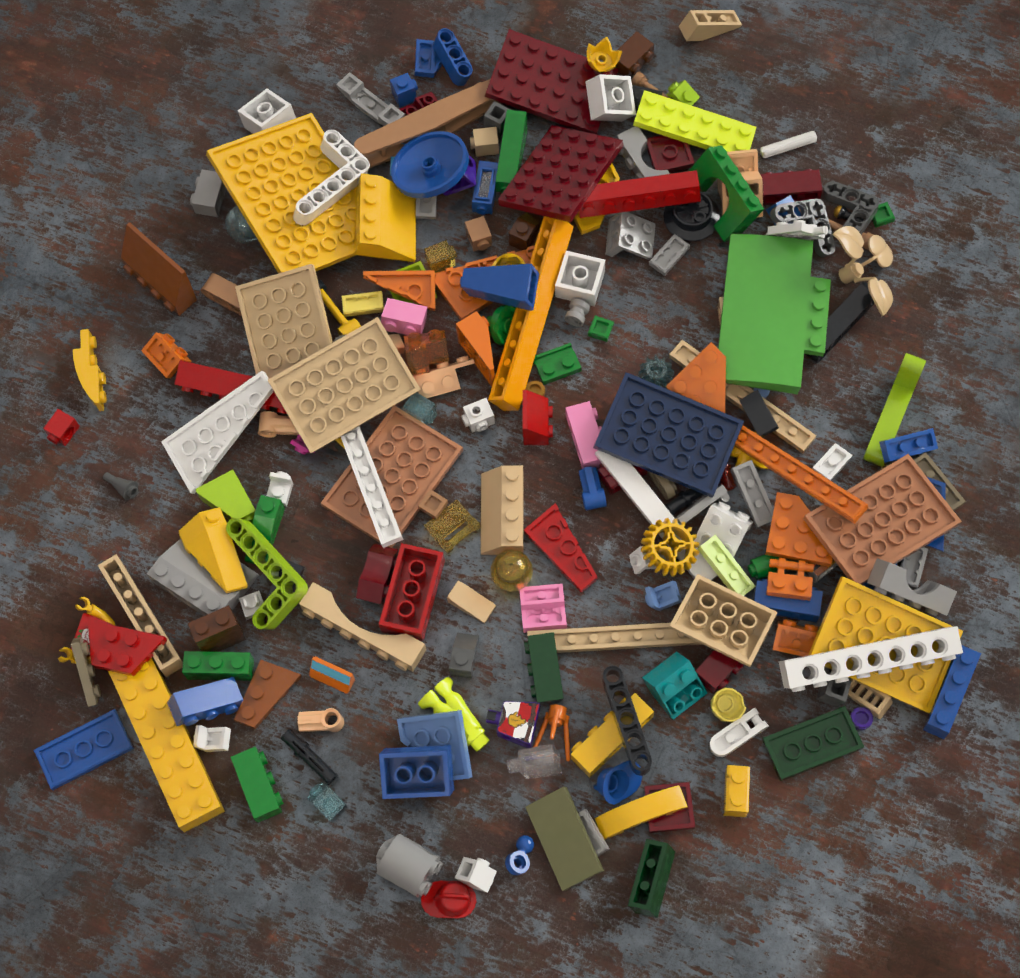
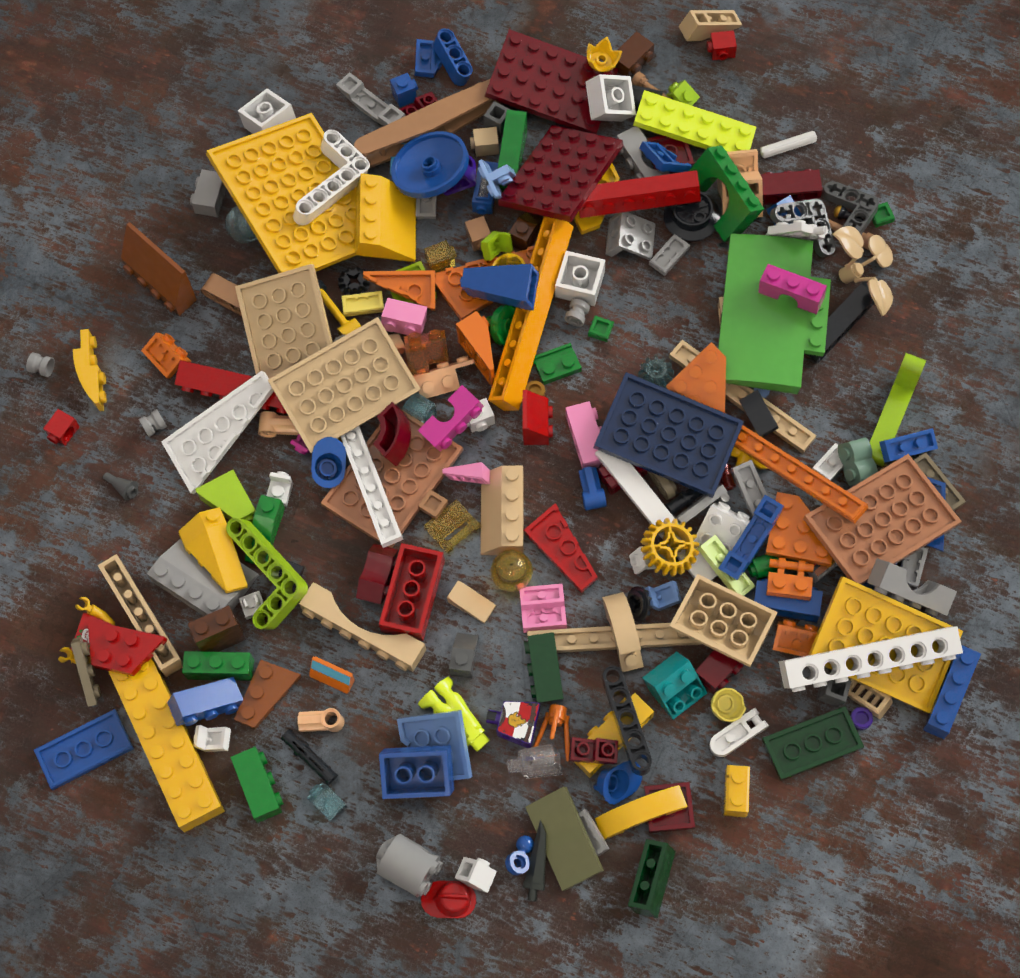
(40, 364): none -> light grey wheel
(152, 423): none -> light grey wheel
(328, 462): none -> blue piece
(354, 288): none -> black gear
(394, 434): none -> dark red brick
(441, 433): none -> dark pink arch
(468, 473): none -> bright pink slope
(496, 243): none -> lime bracket
(500, 176): none -> light blue bracket
(536, 873): none -> pearl dark grey bar
(593, 751): none -> dark red slope
(624, 631): none -> tan arch
(639, 597): none -> black gear
(662, 158): none -> blue wing
(722, 45): none -> red brick
(752, 538): none -> blue slope
(805, 291): none -> dark pink arch
(857, 460): none -> sand green brick

